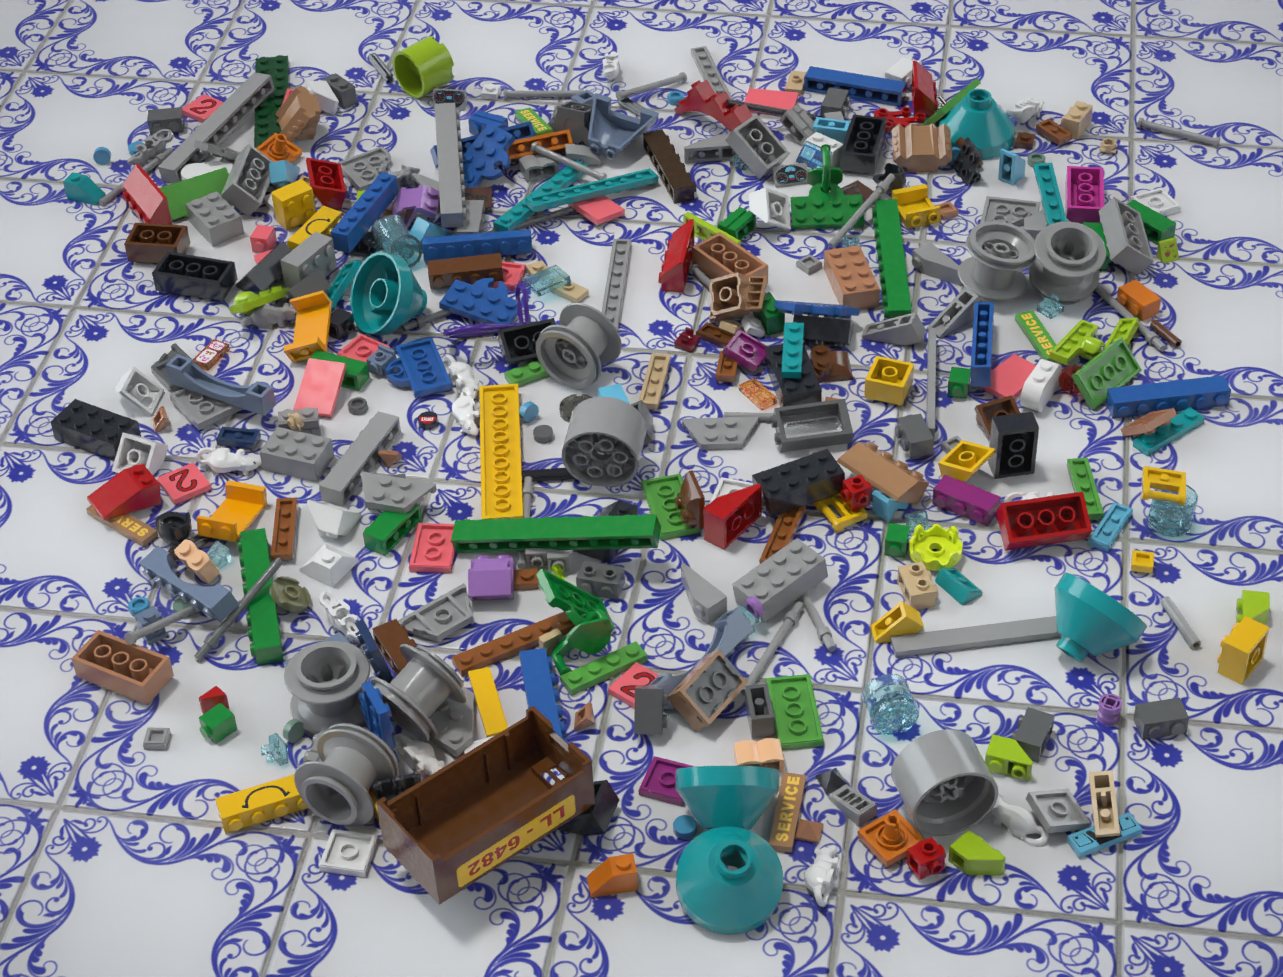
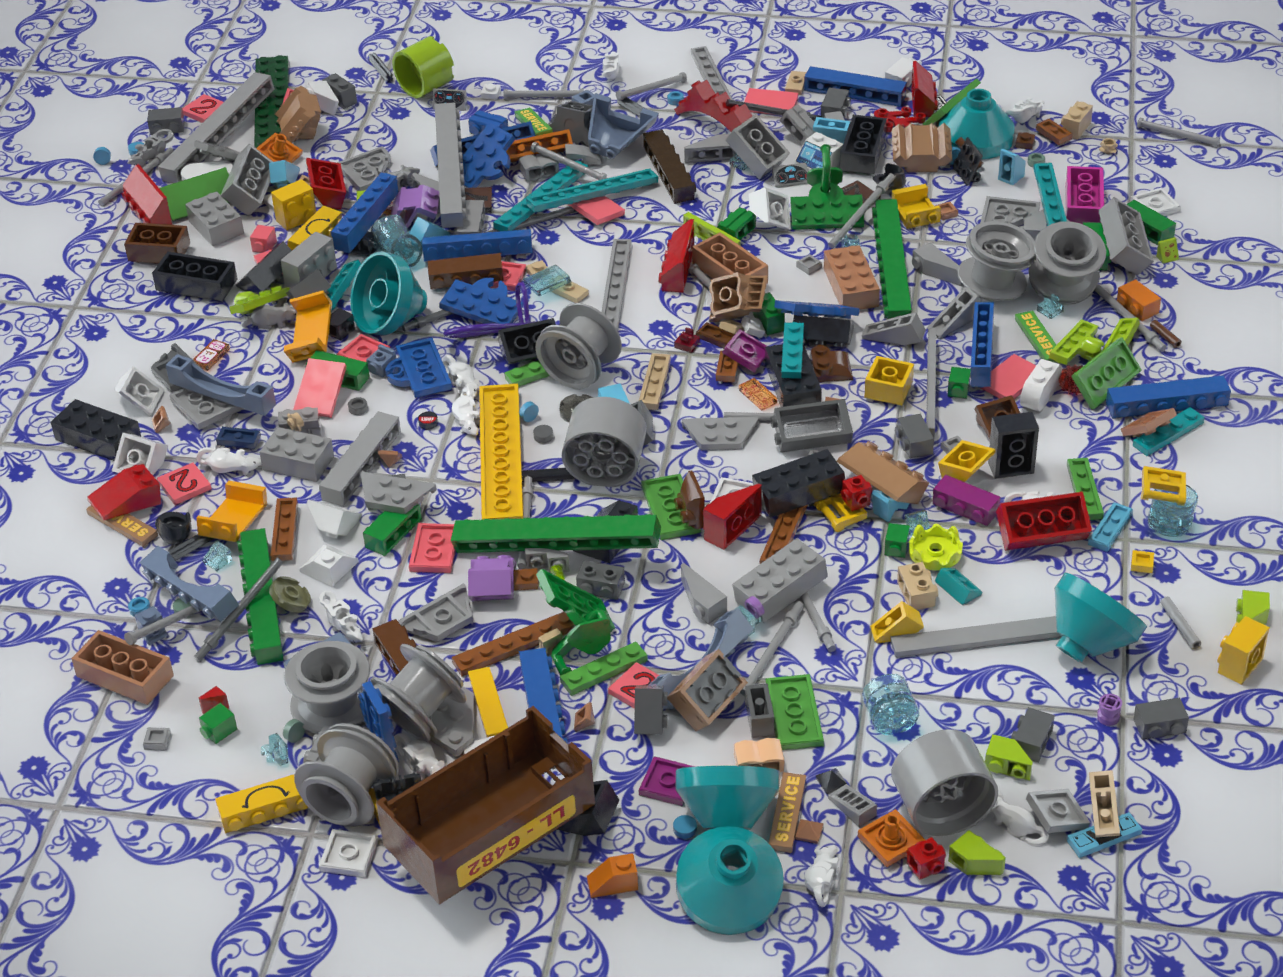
(82, 189): teal slope -> none
(197, 561): light nougat brick -> none
(372, 651): dark blue plate -> none

